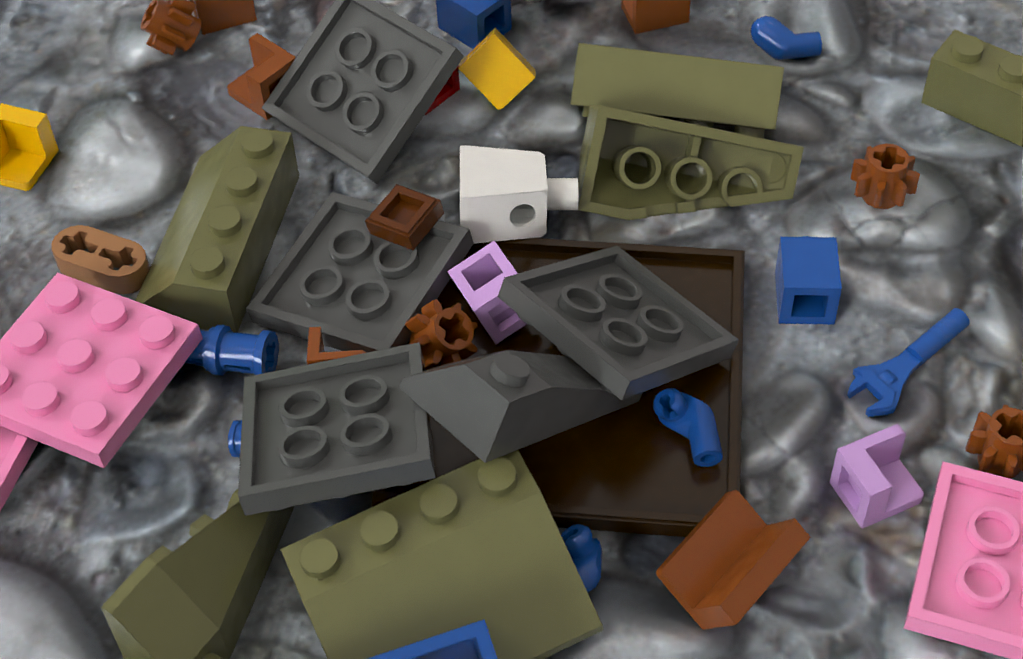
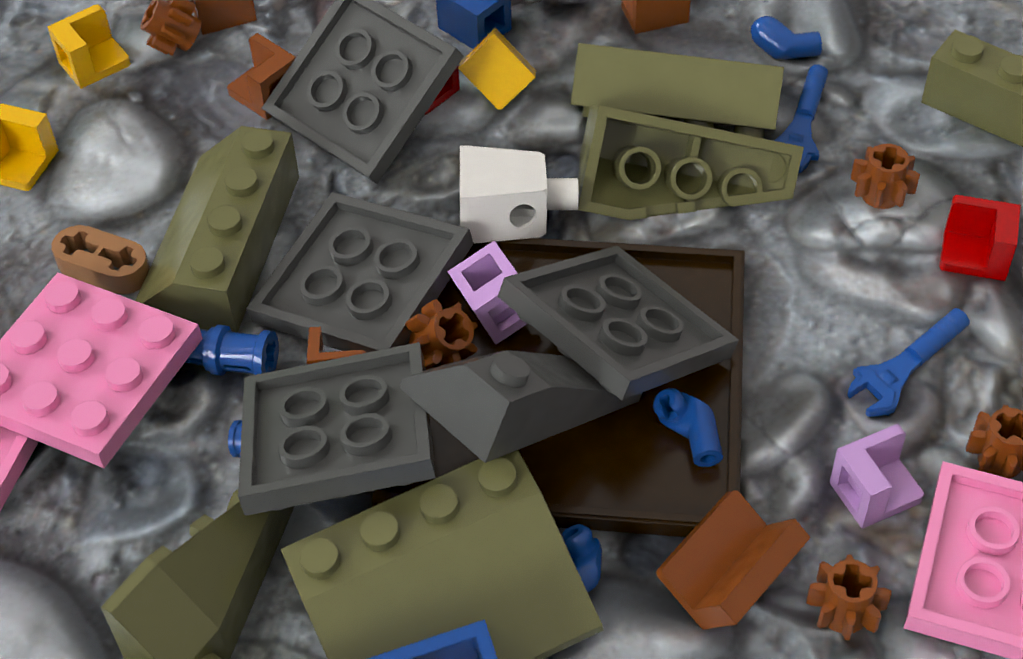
(87, 46): none -> yellow panel
(404, 217): reddish brown tile -> none
(799, 130): none -> blue piece
(807, 280): blue brick -> none
(848, 596): none -> dark orange gear
(980, 237): none -> red panel

